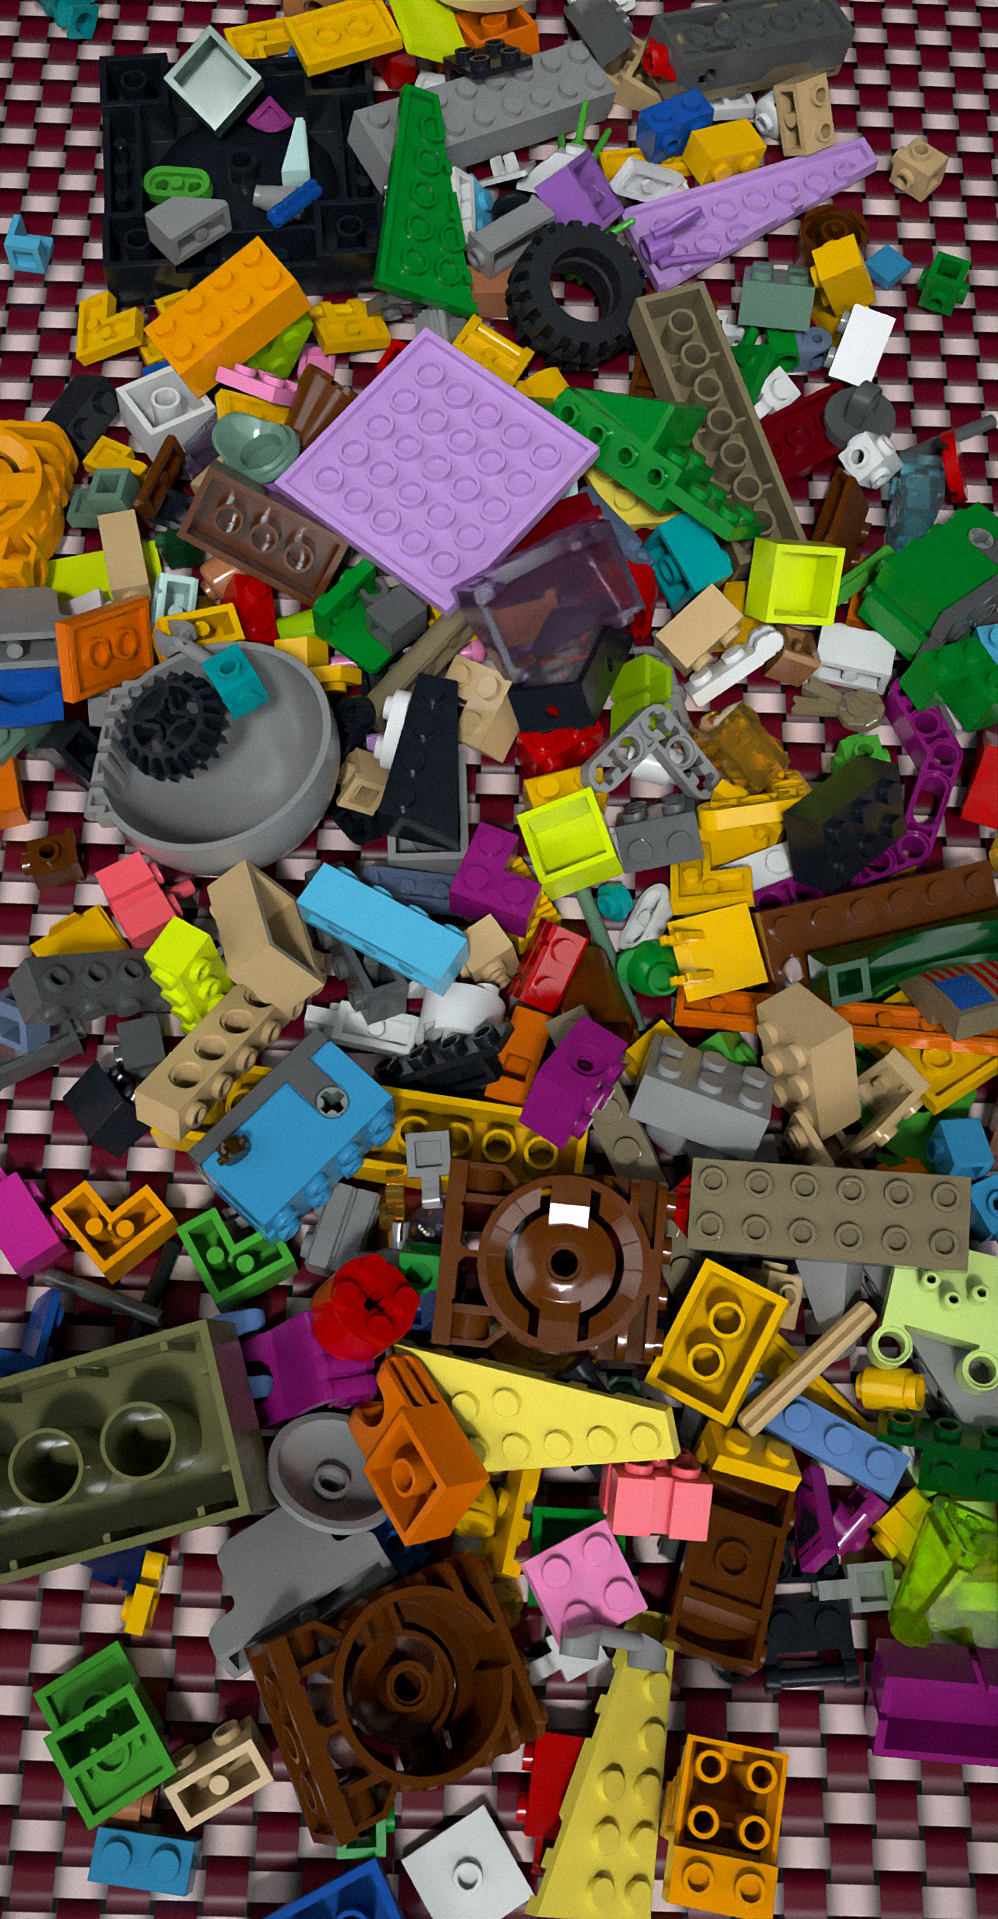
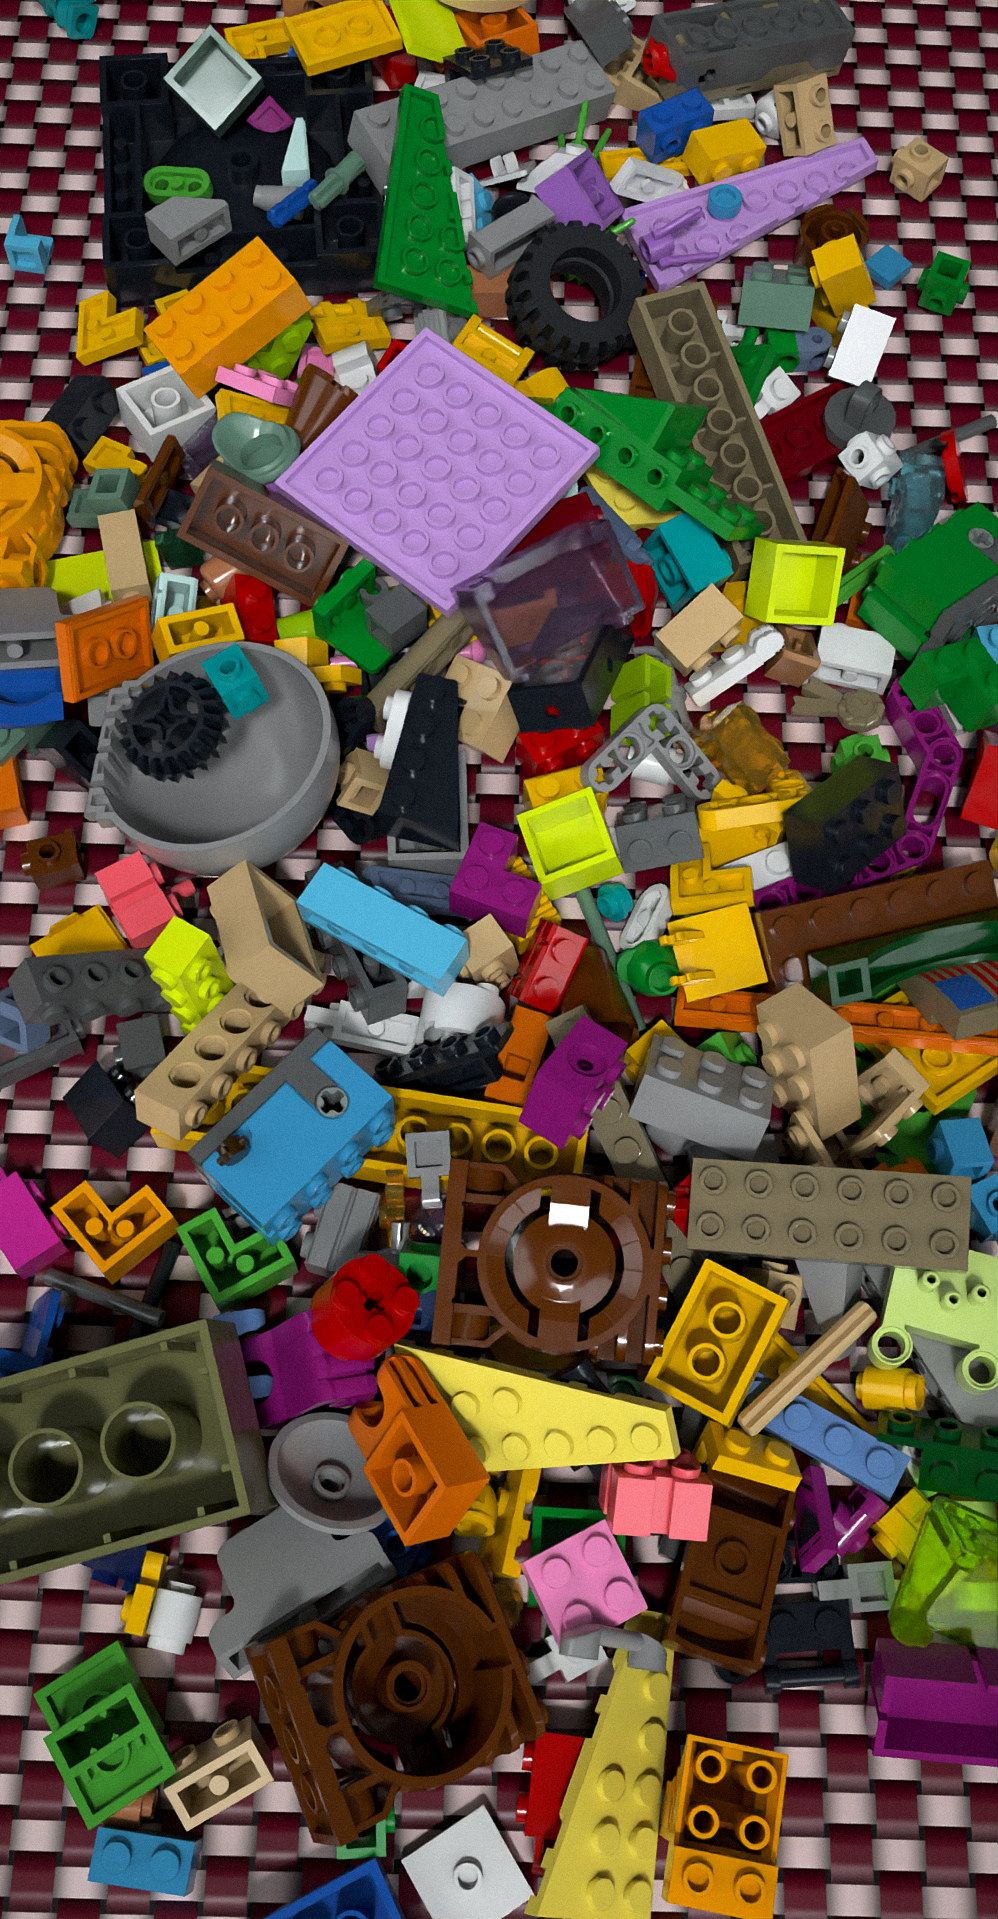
(173, 1618): none -> white brick
(181, 641): light grey bar -> none
(337, 180): none -> sand green axle
(356, 366): none -> white brick
(724, 201): none -> dark azure tile

